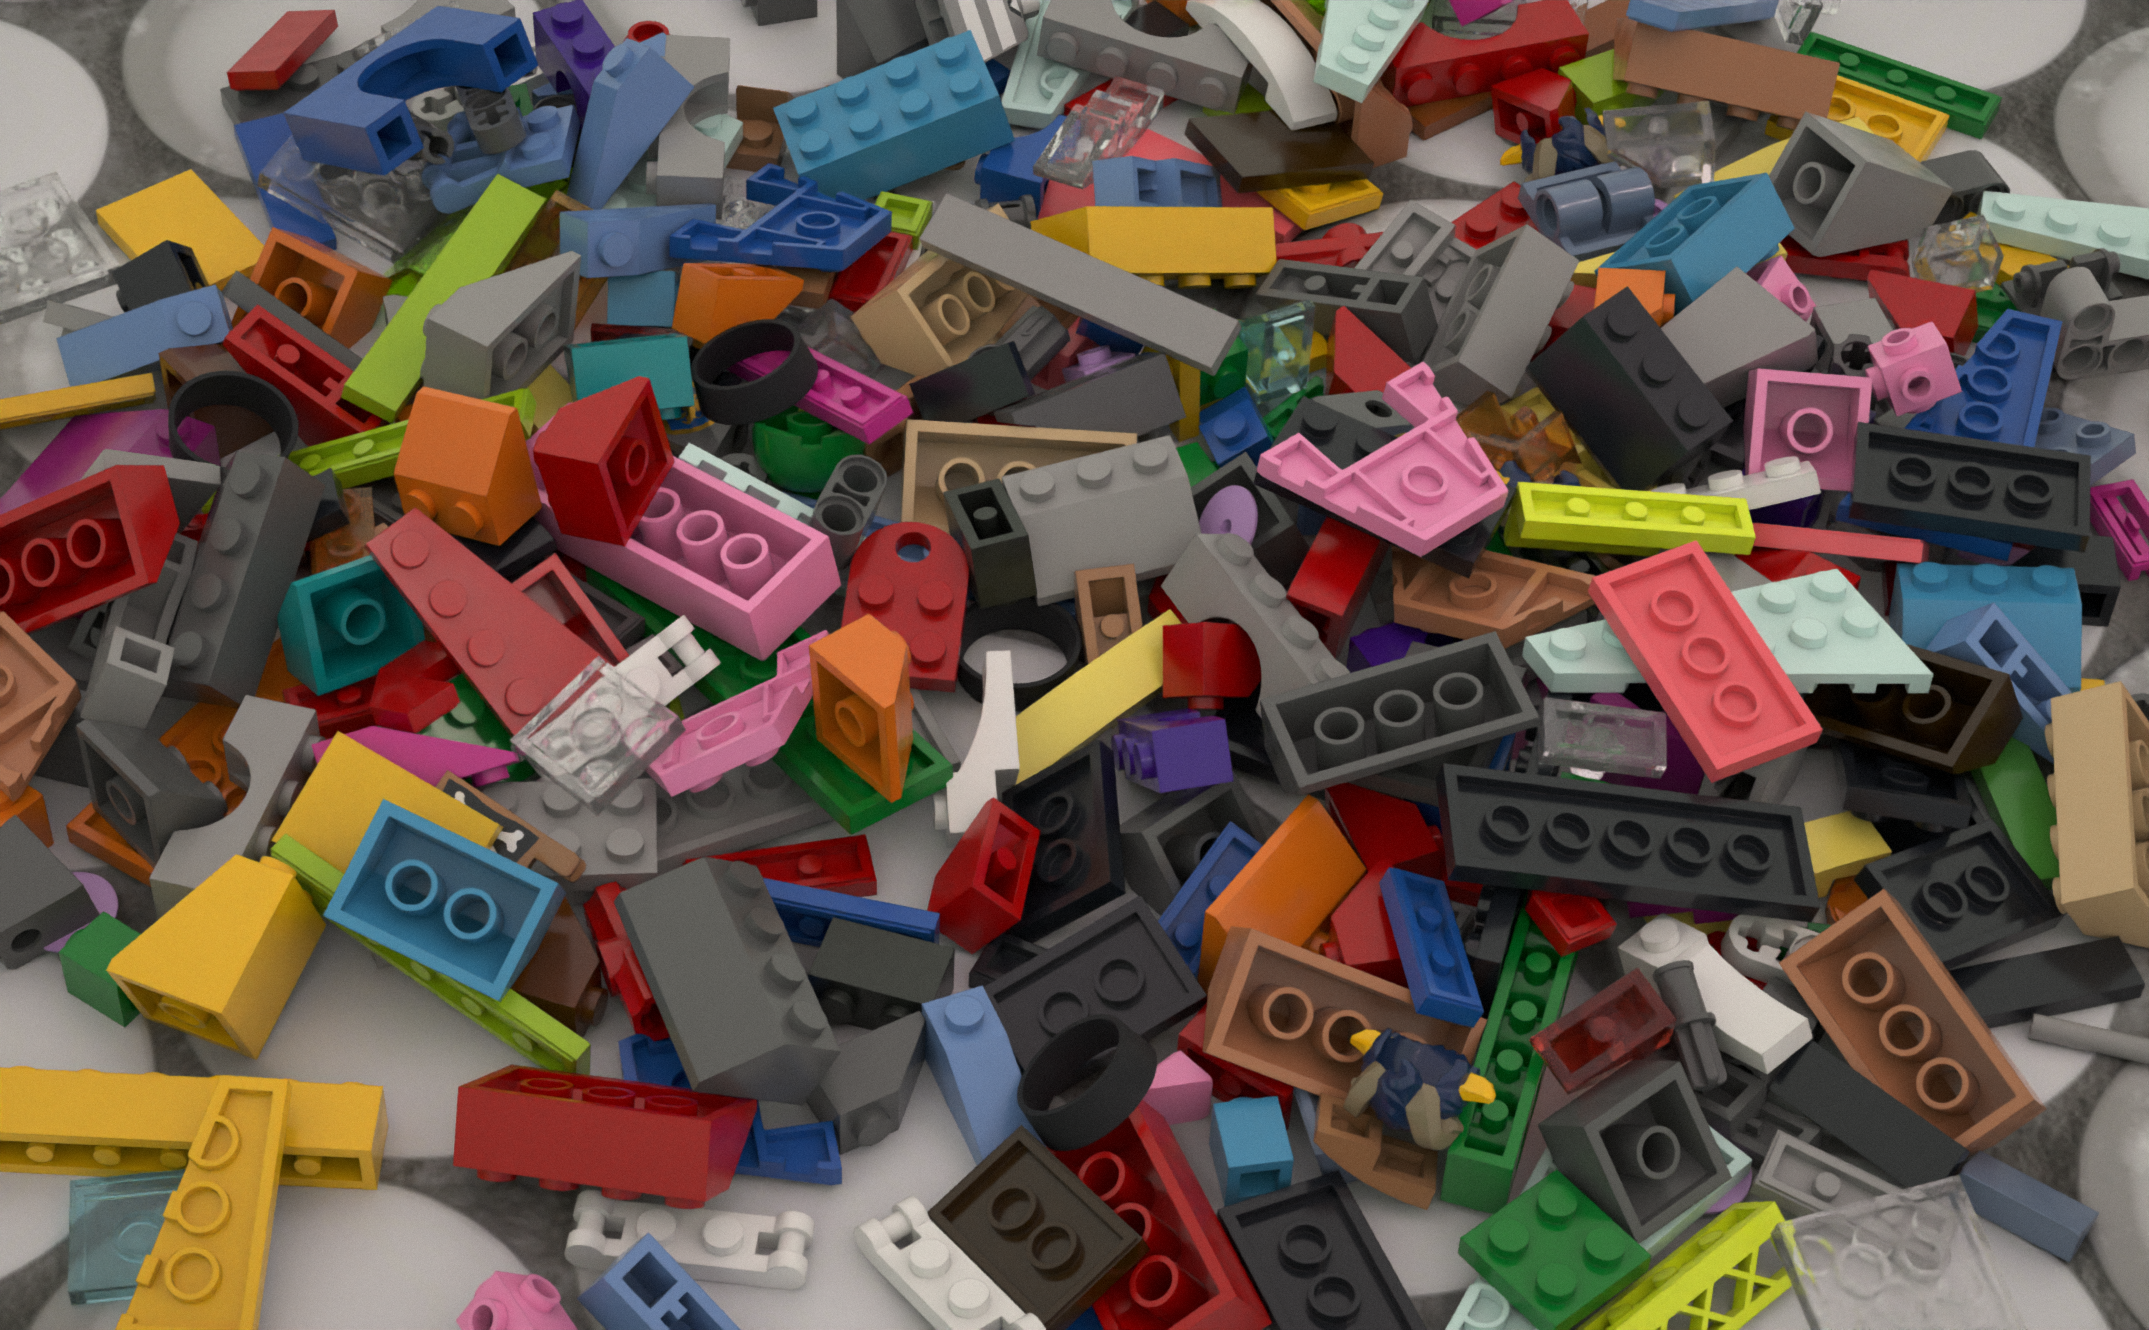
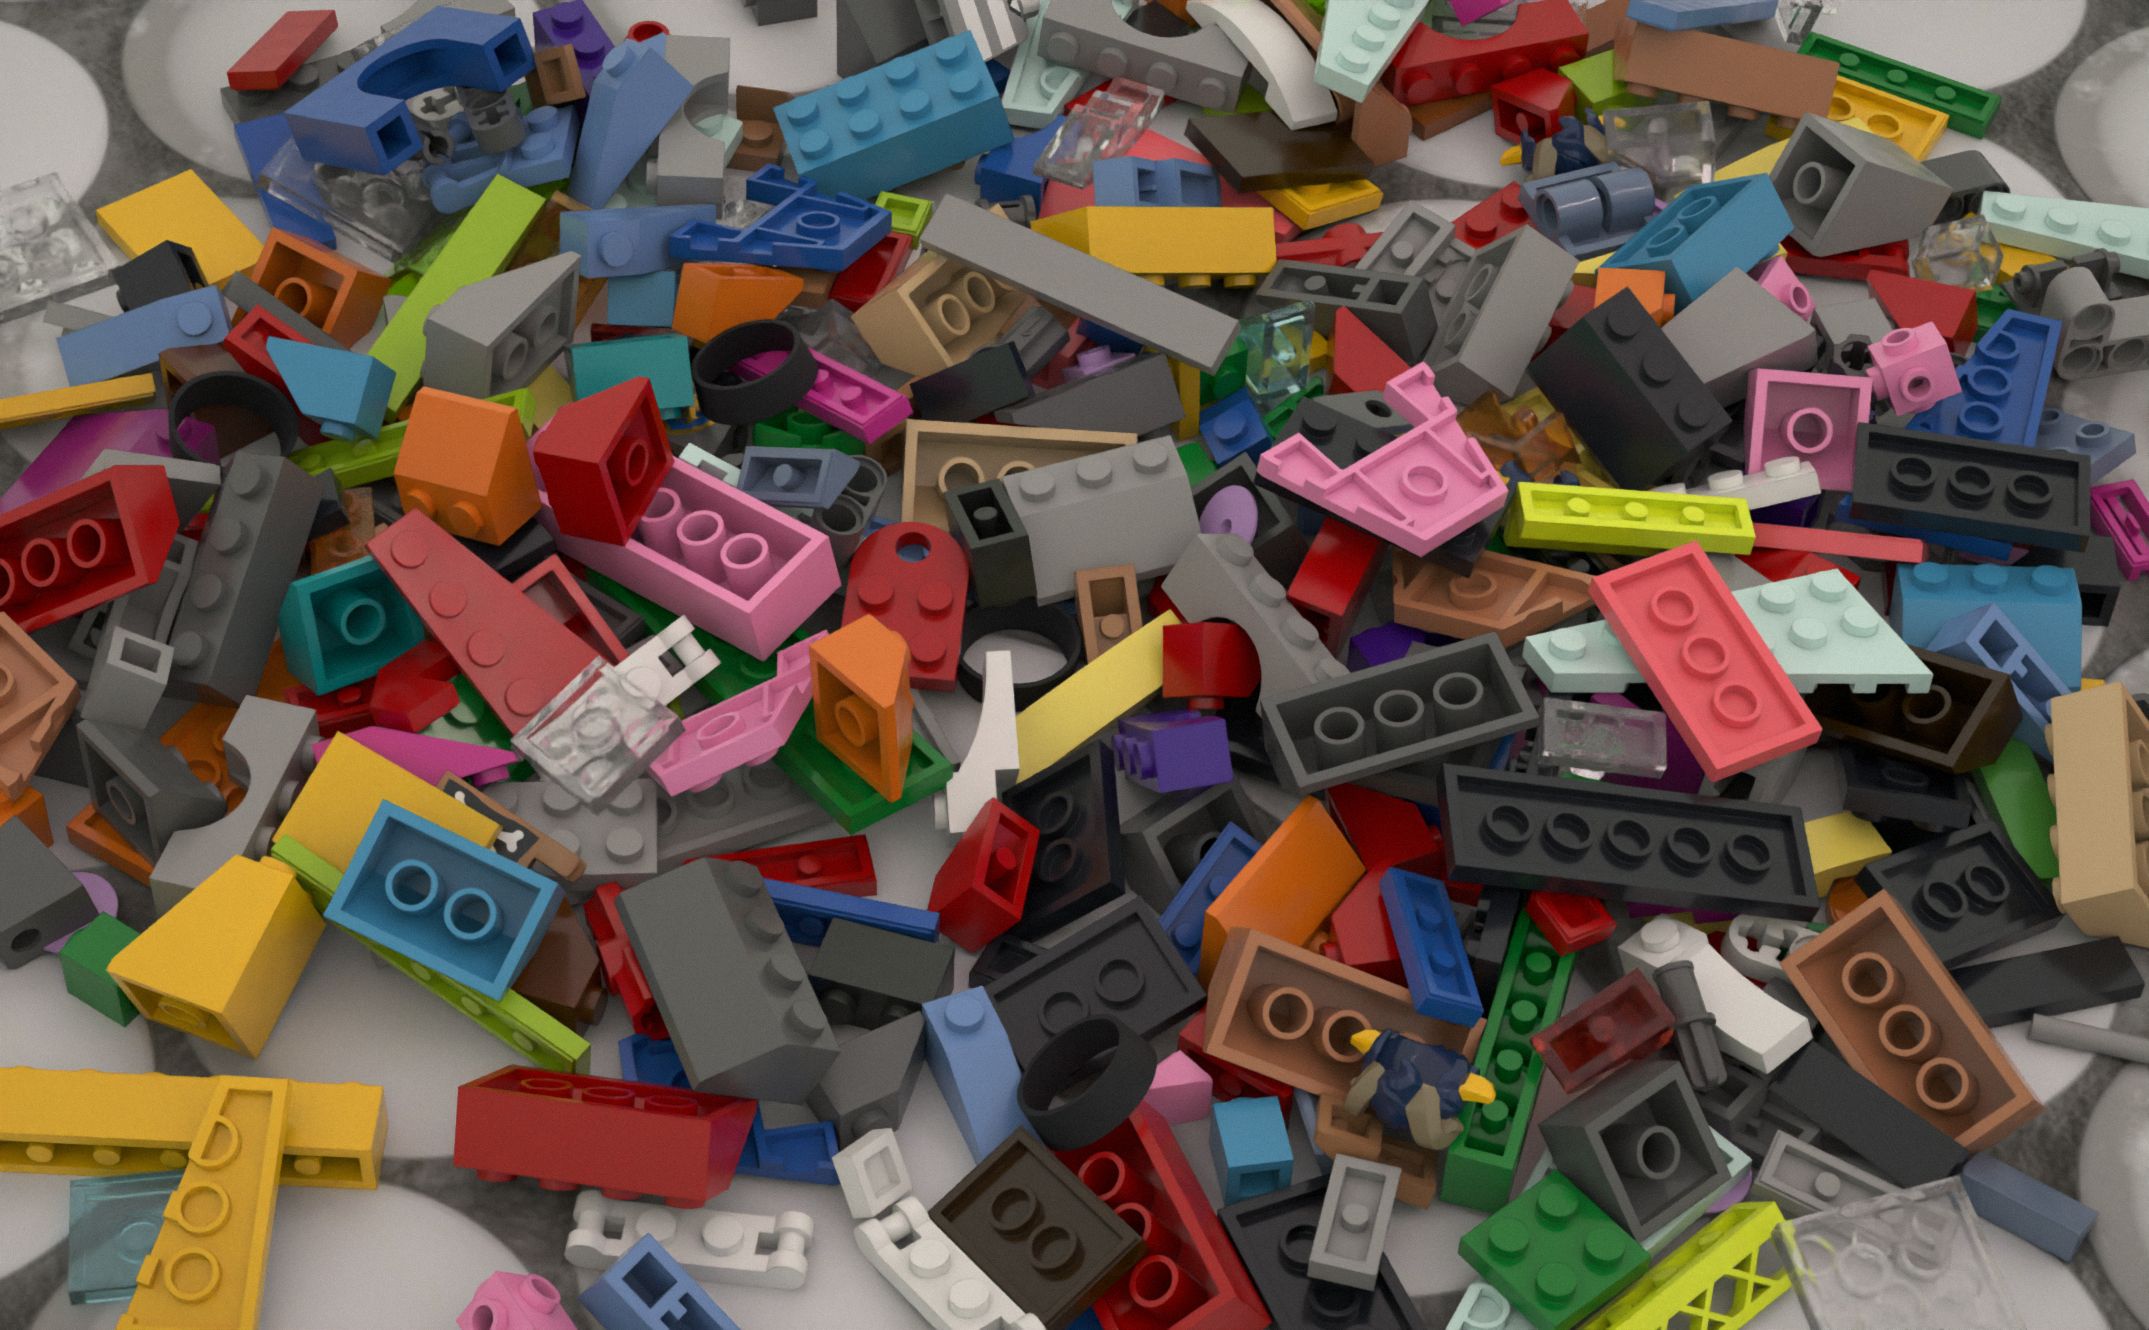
(335, 387): none -> dark azure slope
(555, 77): none -> medium nougat slope
(795, 476): none -> sand blue slope
(872, 1173): none -> white plate
(1354, 1222): none -> light grey plate

